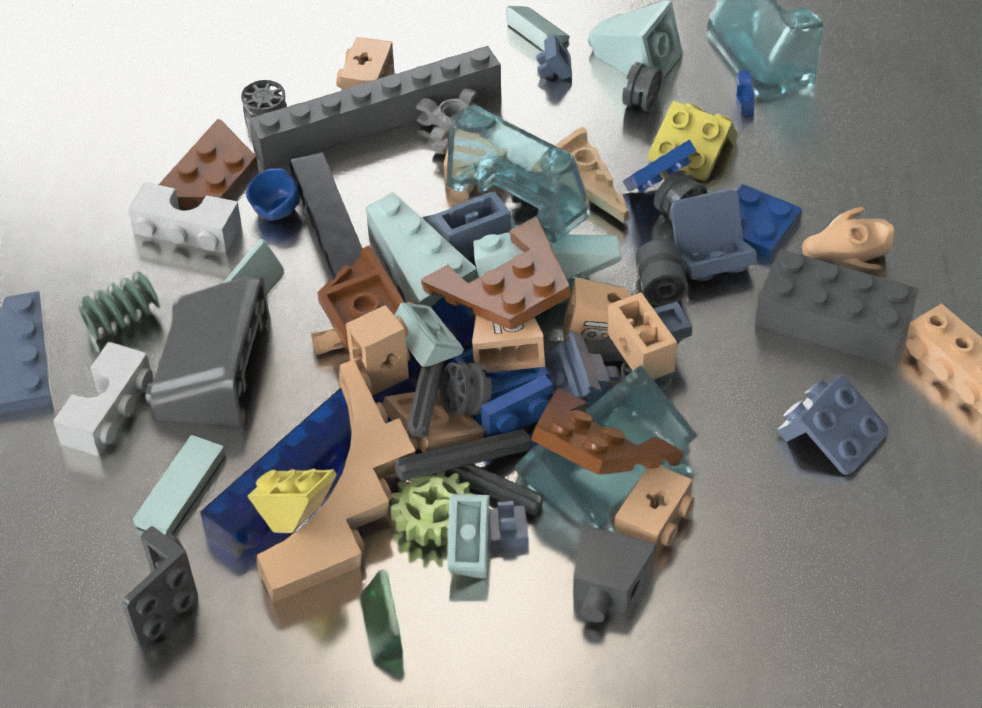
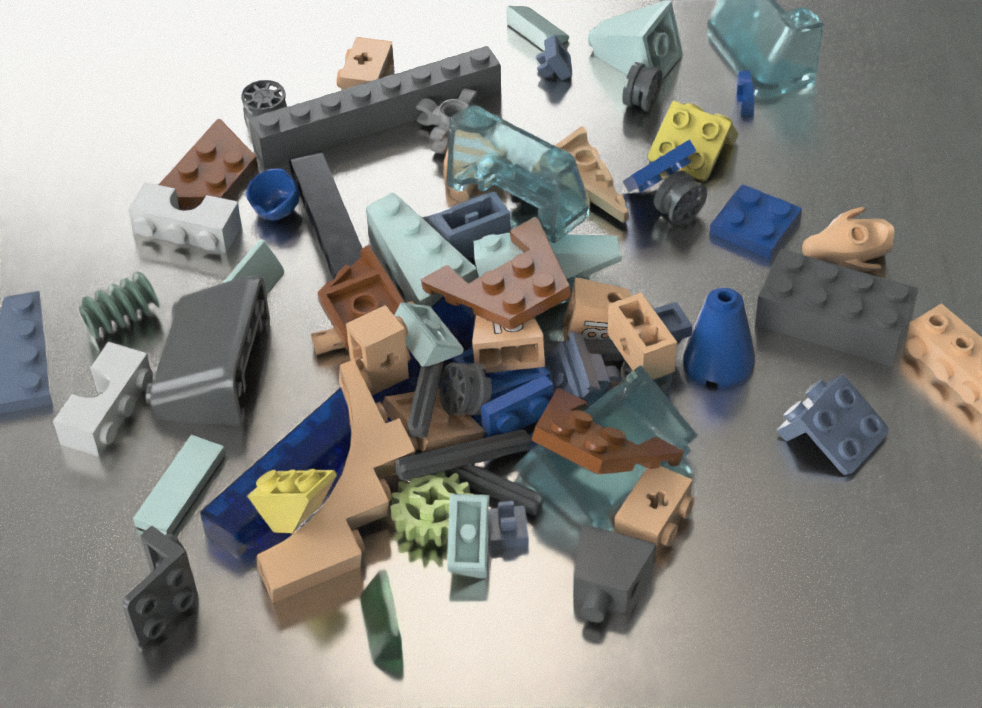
(661, 272): dark grey wheel -> none
(711, 235): sand blue bracket -> none
(720, 341): none -> blue cone

